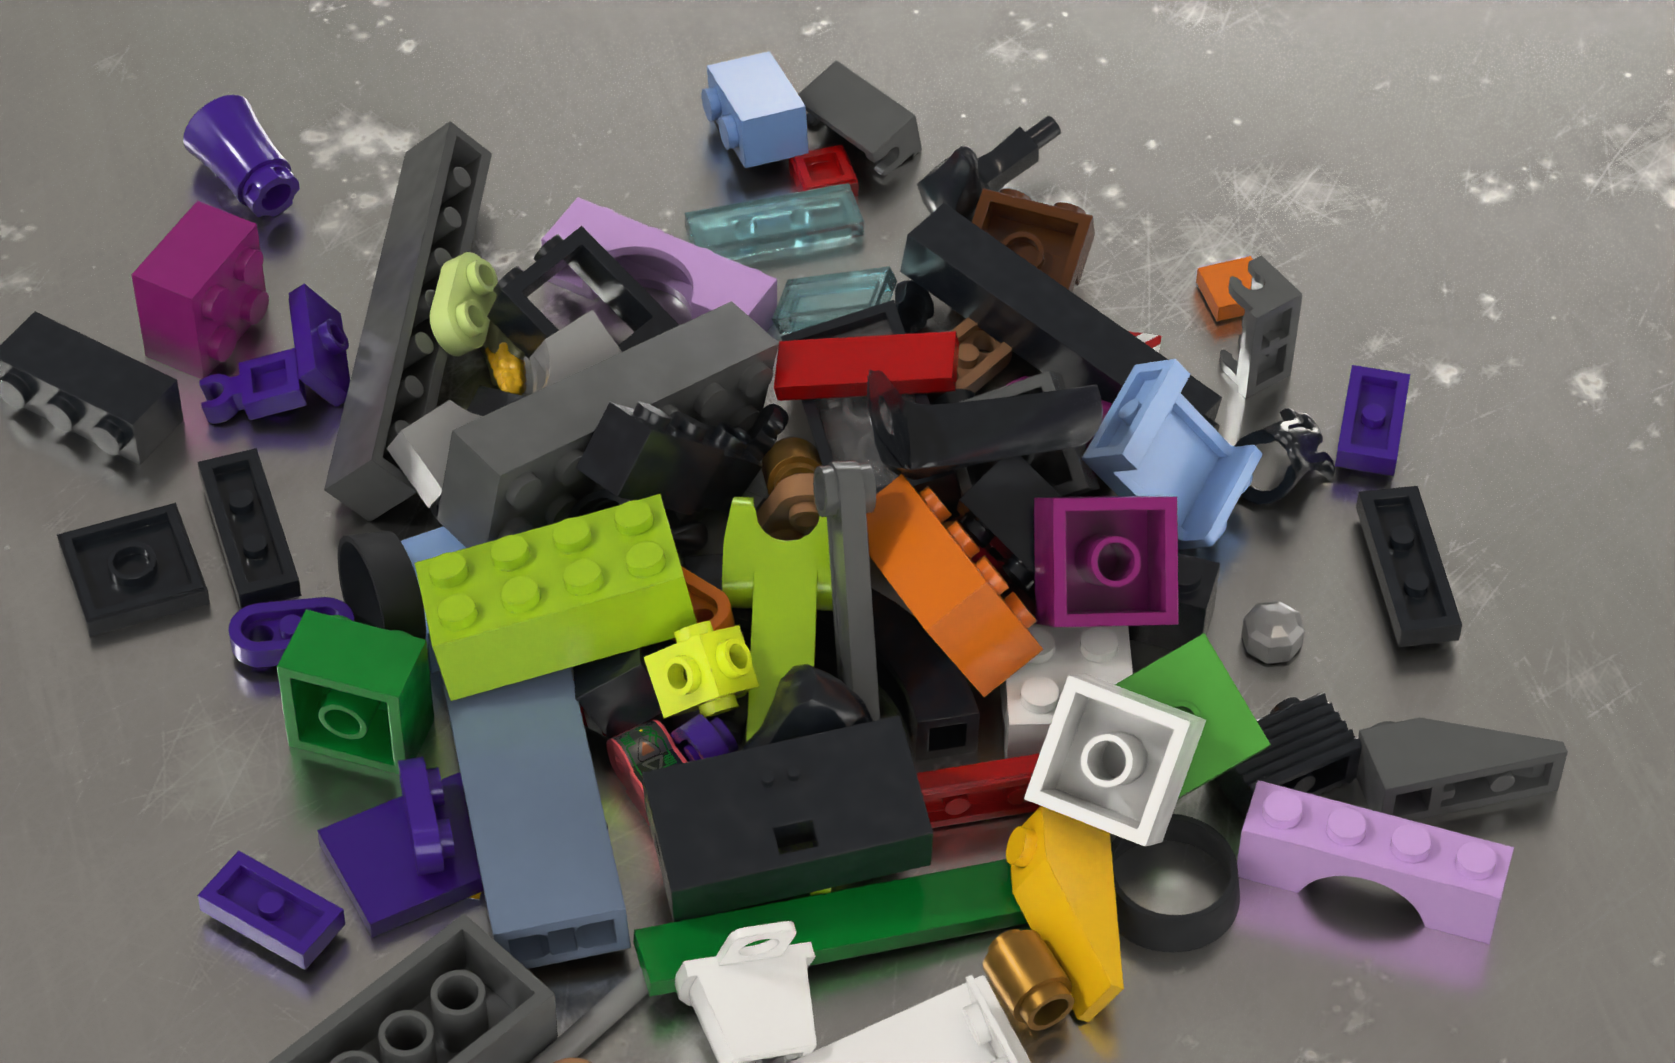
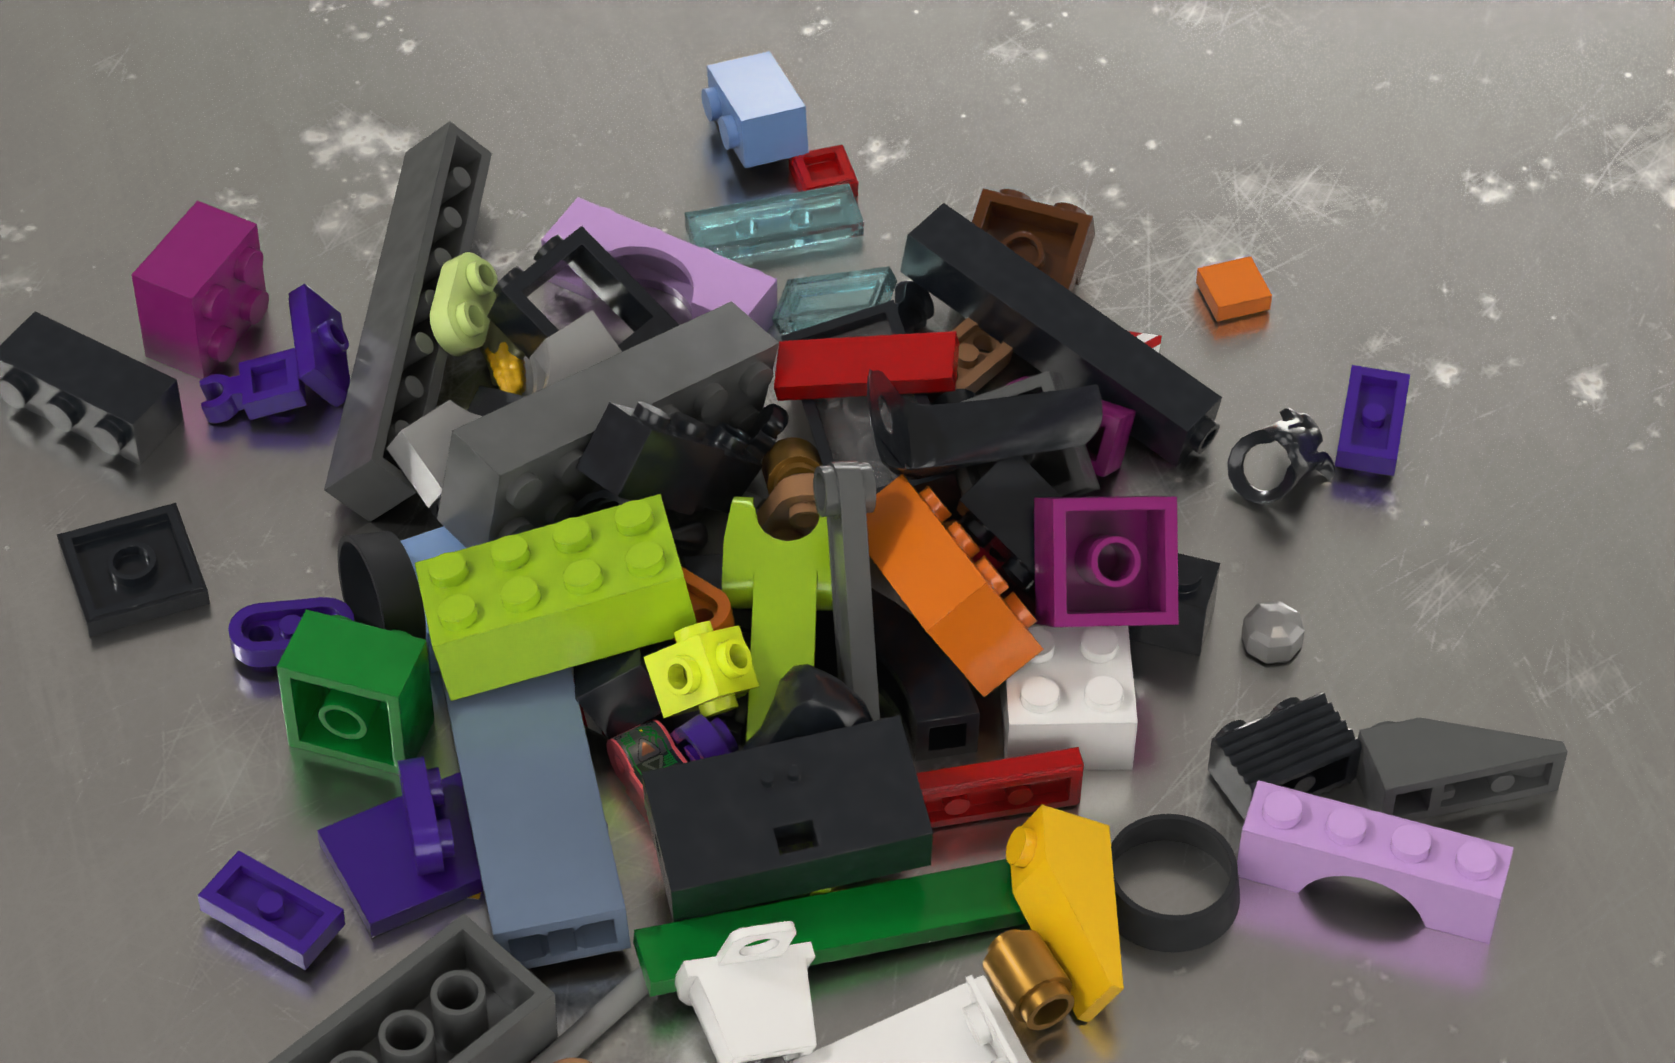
(241, 155): dark purple plant -> none
(249, 528): black plate -> none
(862, 116): dark grey hinge -> none
(963, 176): black animal -> none
(1115, 759): white brick -> none
(1164, 447): light blue panel -> none
(1199, 684): bright green plate -> none
(1267, 329): dark grey hinge -> none
(1408, 566): black plate -> none

